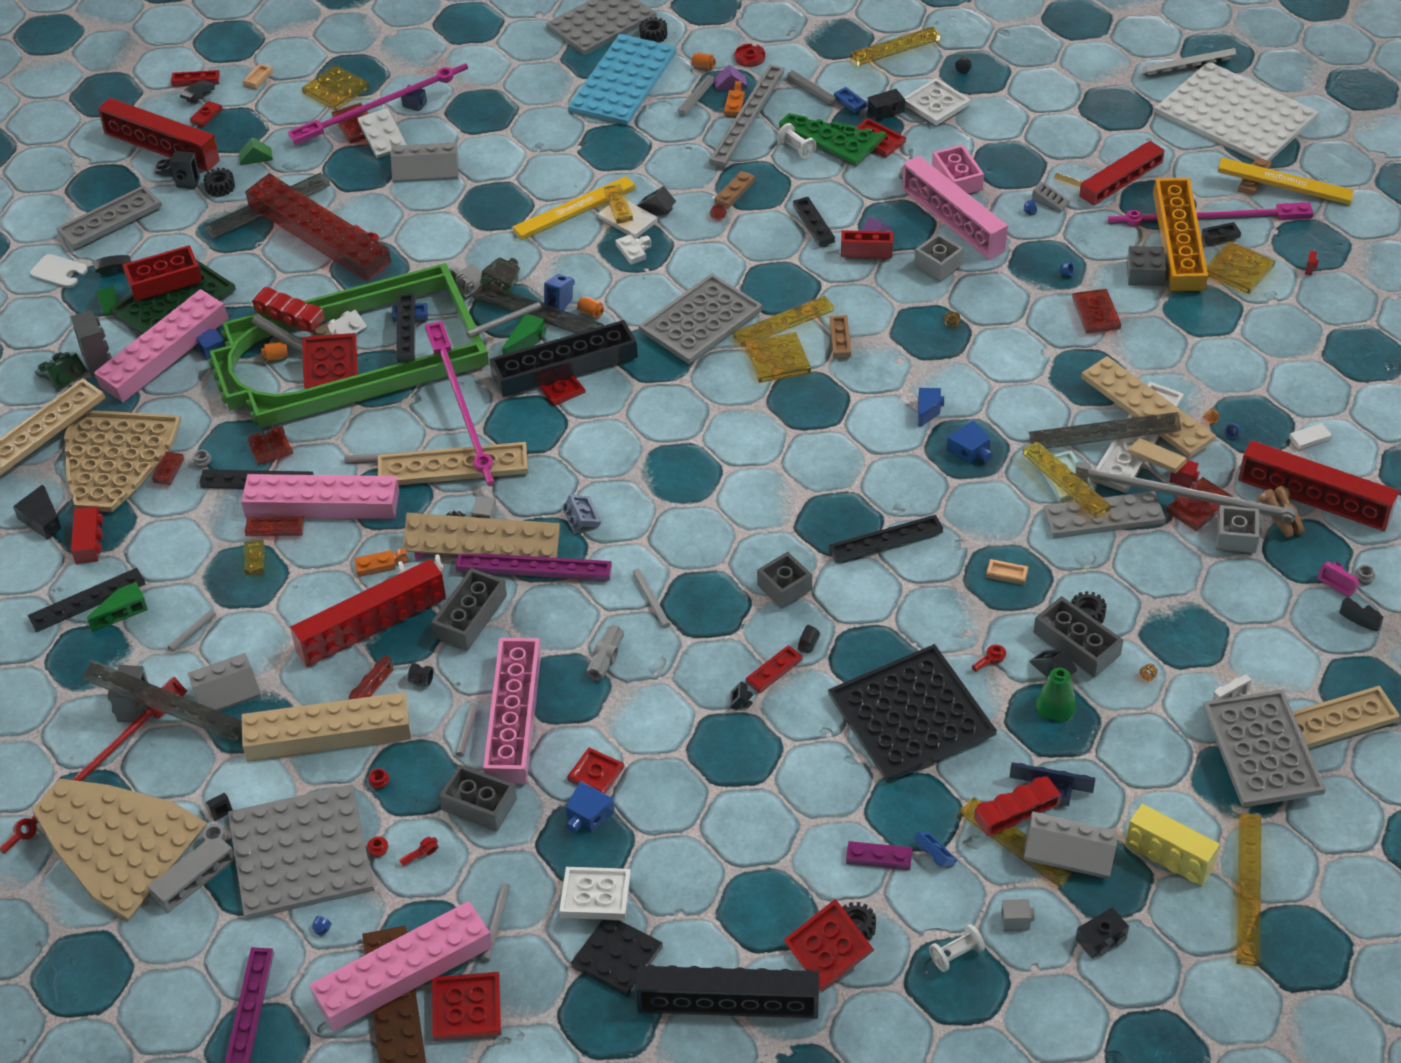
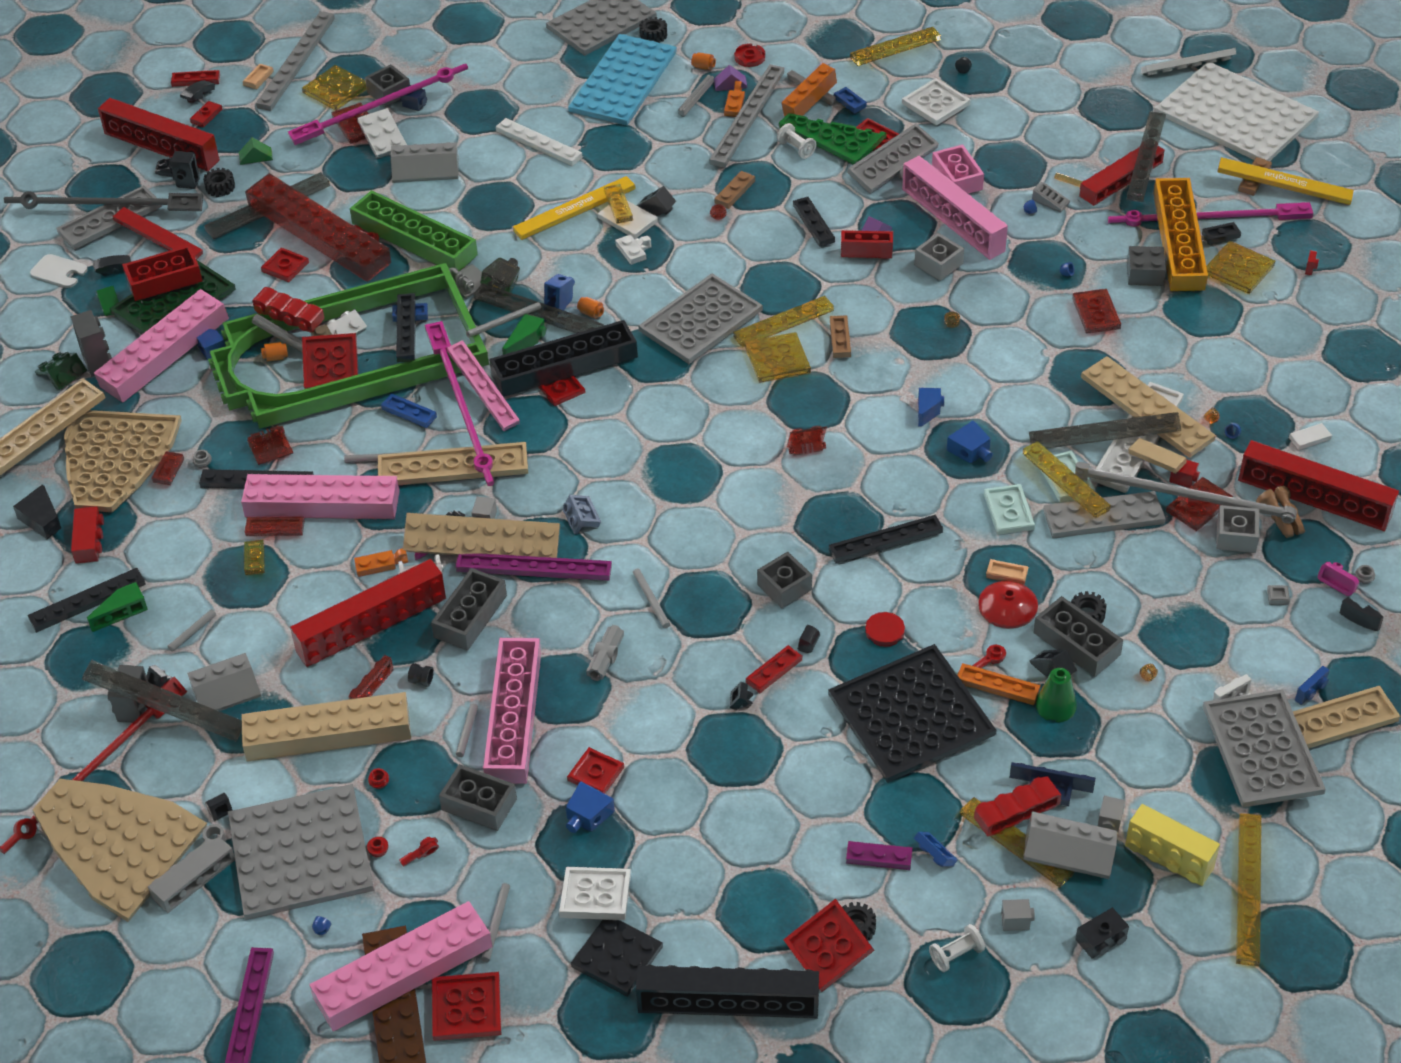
(152, 231): none -> red tile
(157, 676): none -> black tile
(175, 201): none -> dark grey bar
(284, 264): none -> red tile
(295, 61): none -> light grey plate
(386, 82): none -> dark grey brick
(409, 410): none -> blue plate
(413, 231): none -> bright green brick
(483, 385): none -> bright pink plate
(539, 142): none -> white plate
(799, 438): none -> clear red hinge
(810, 90): none -> orange brick
(885, 629): none -> red tile
(886, 104): black brick -> none
(889, 158): none -> light grey plate
(999, 684): none -> orange plate
(1008, 604): none -> red dish
(1009, 509): none -> light aqua tile
(1111, 813): none -> light grey brick
(1146, 156): none -> clear smoke plate
(1278, 595): none -> light grey tile
(1312, 684): none -> blue plate

